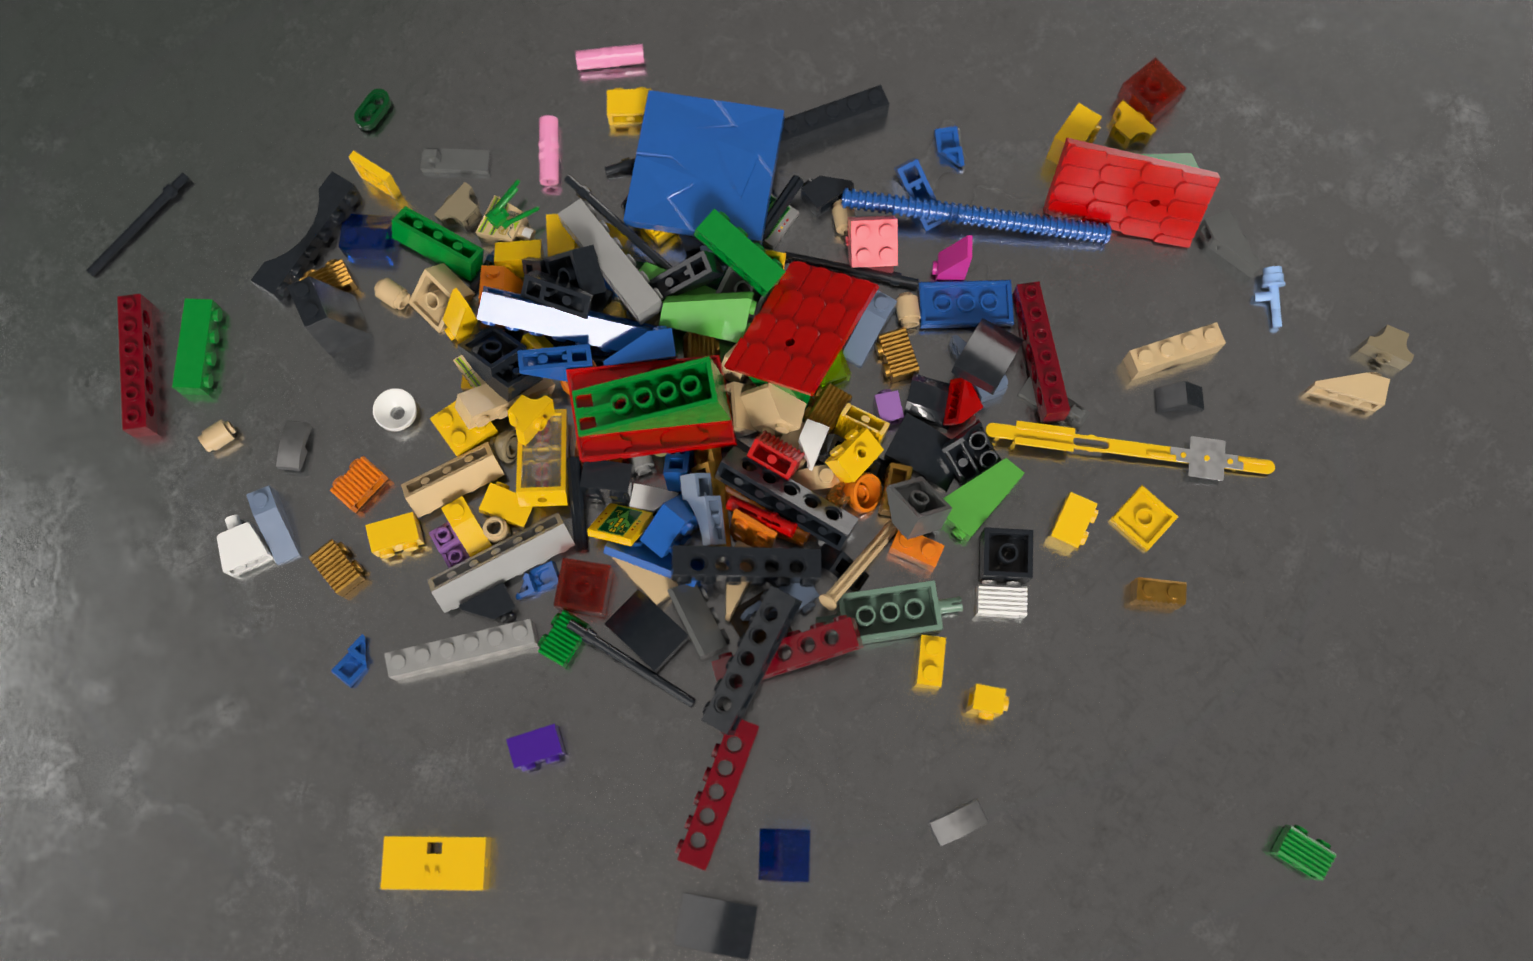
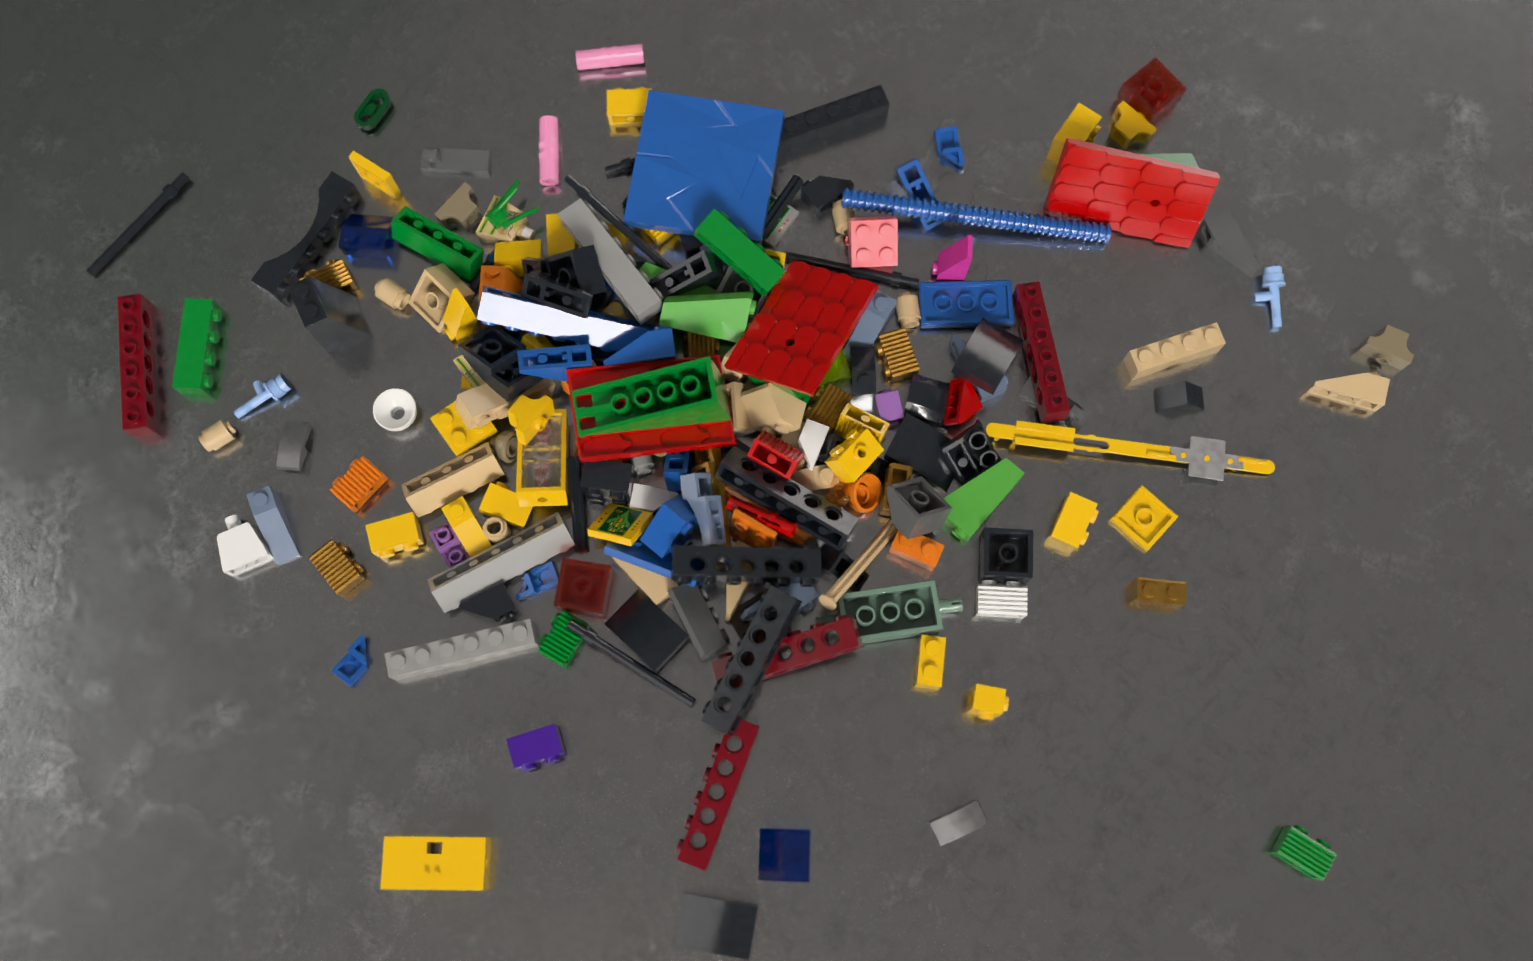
(274, 388): none -> light blue piece
(862, 370): none -> black slope

